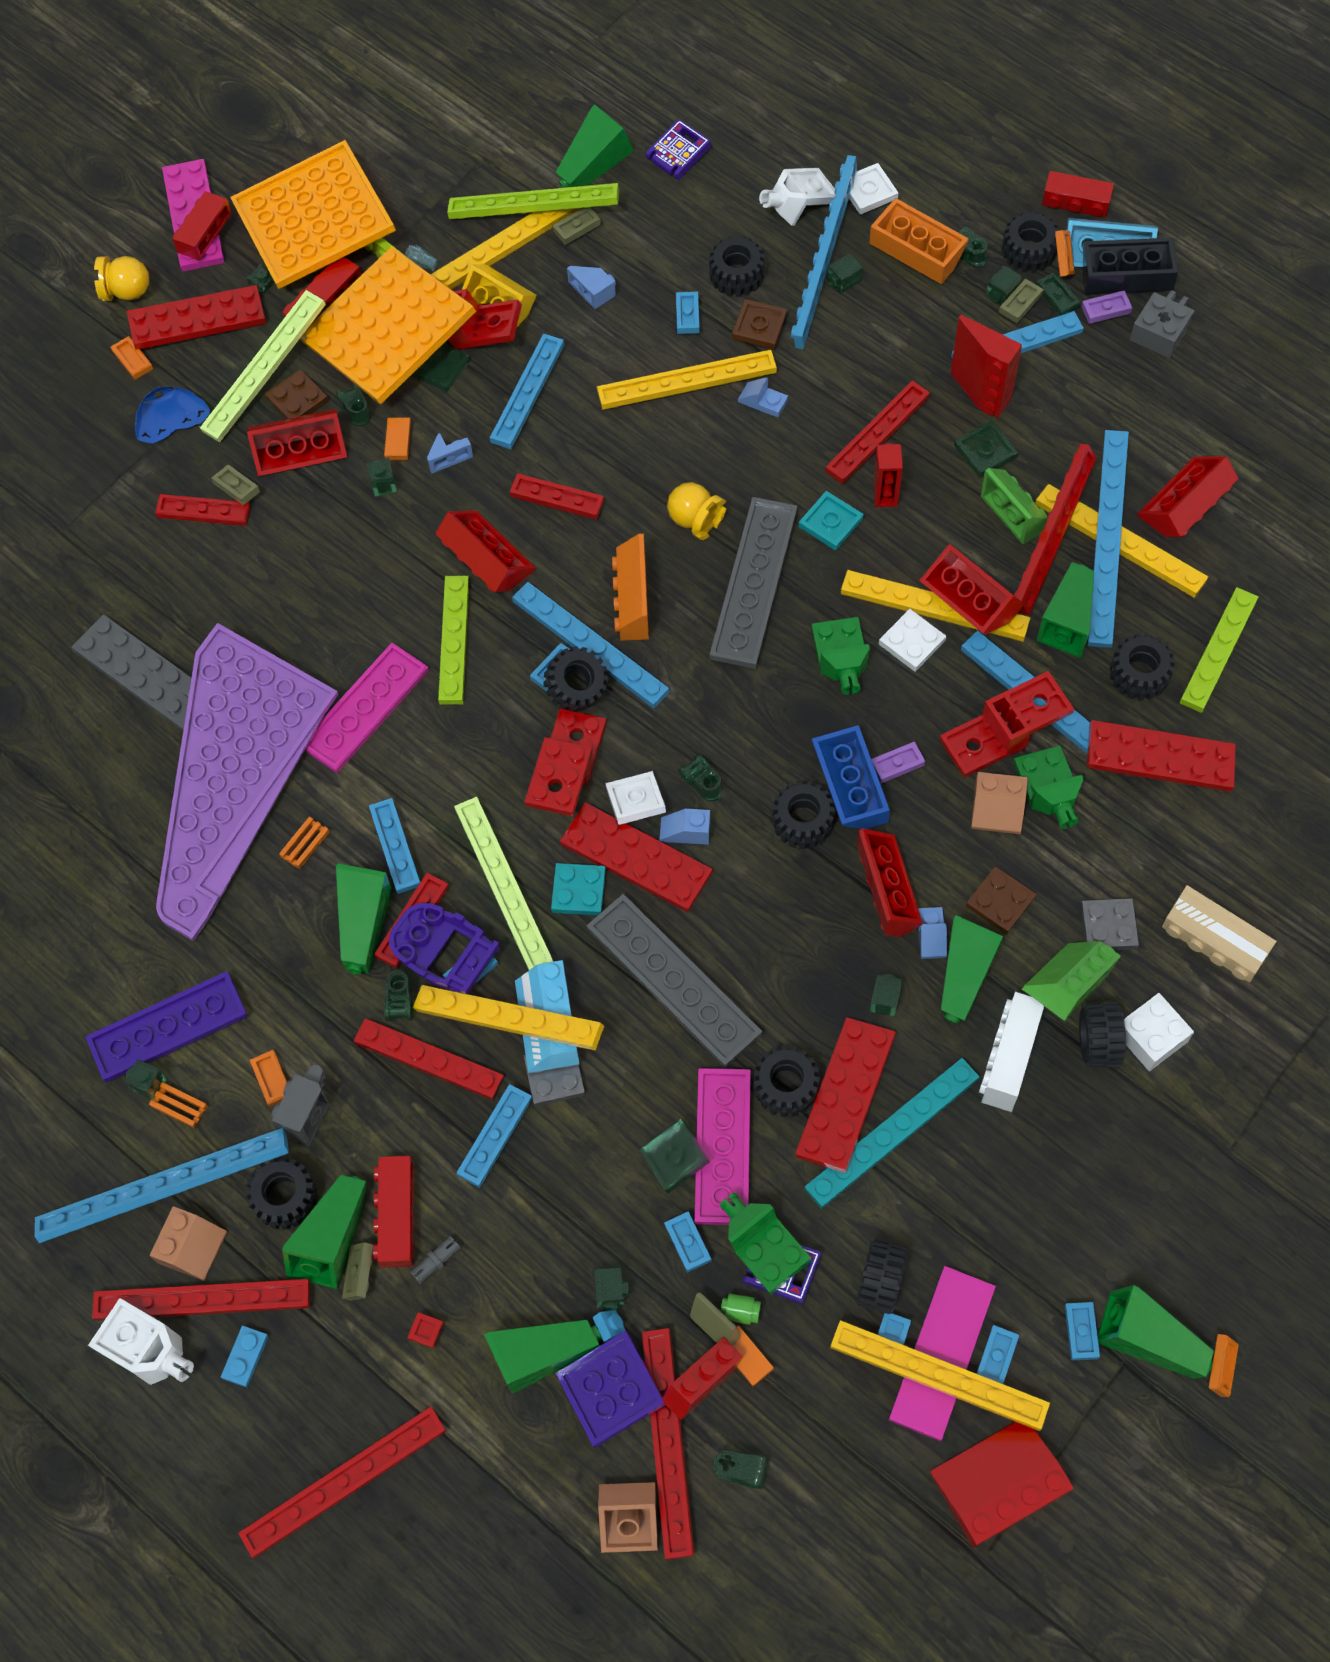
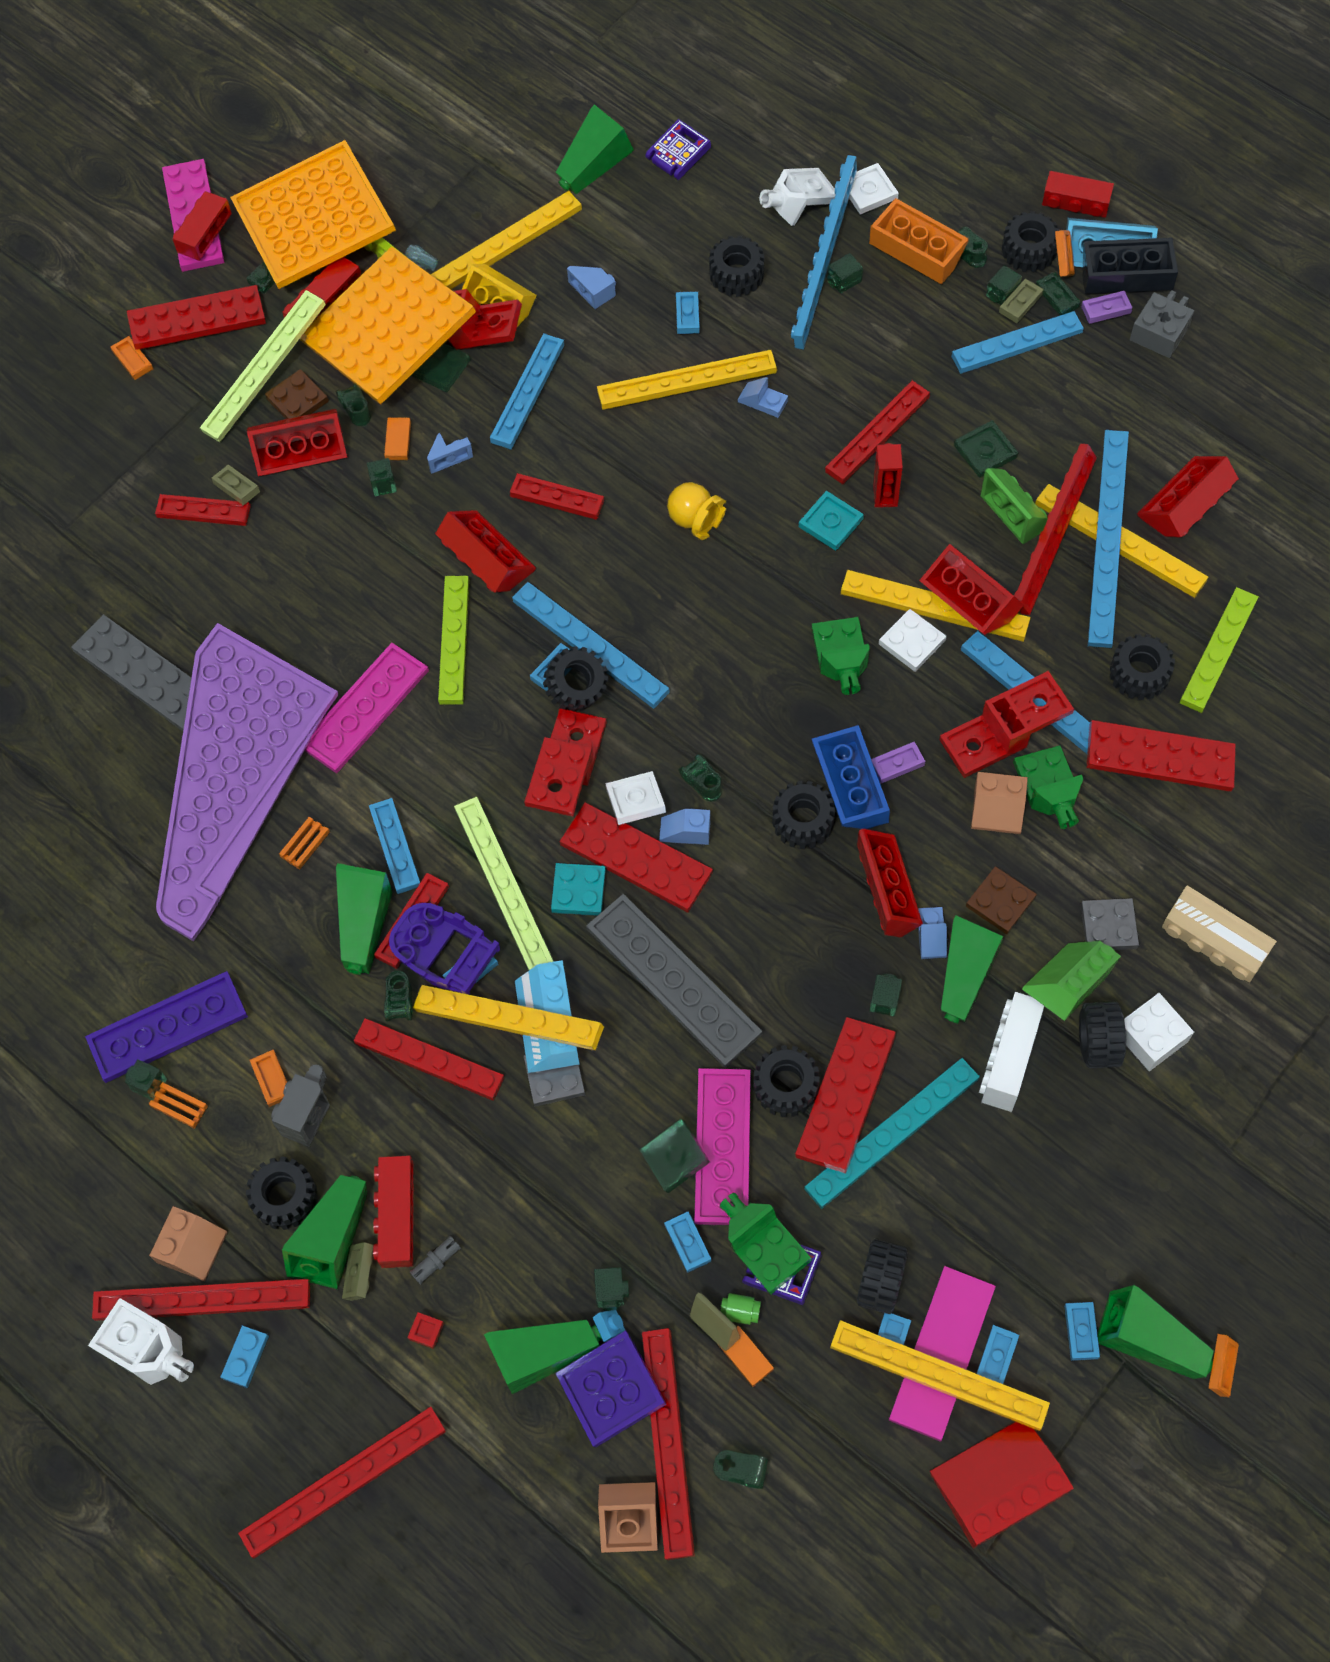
(122, 277): yellow tile -> none
(161, 1185): dark azure plate -> none
(168, 413): blue piece -> none
(494, 1136): dark azure plate -> none
(533, 201): lime plate -> none
(576, 225): olive plate -> none
(631, 590): orange slope -> none
(702, 1378): red brick -> none
(753, 583): dark grey plate -> none
(759, 324): reddish brown plate -> none
(985, 365): red slope -> none
(1069, 612): green slope -> none

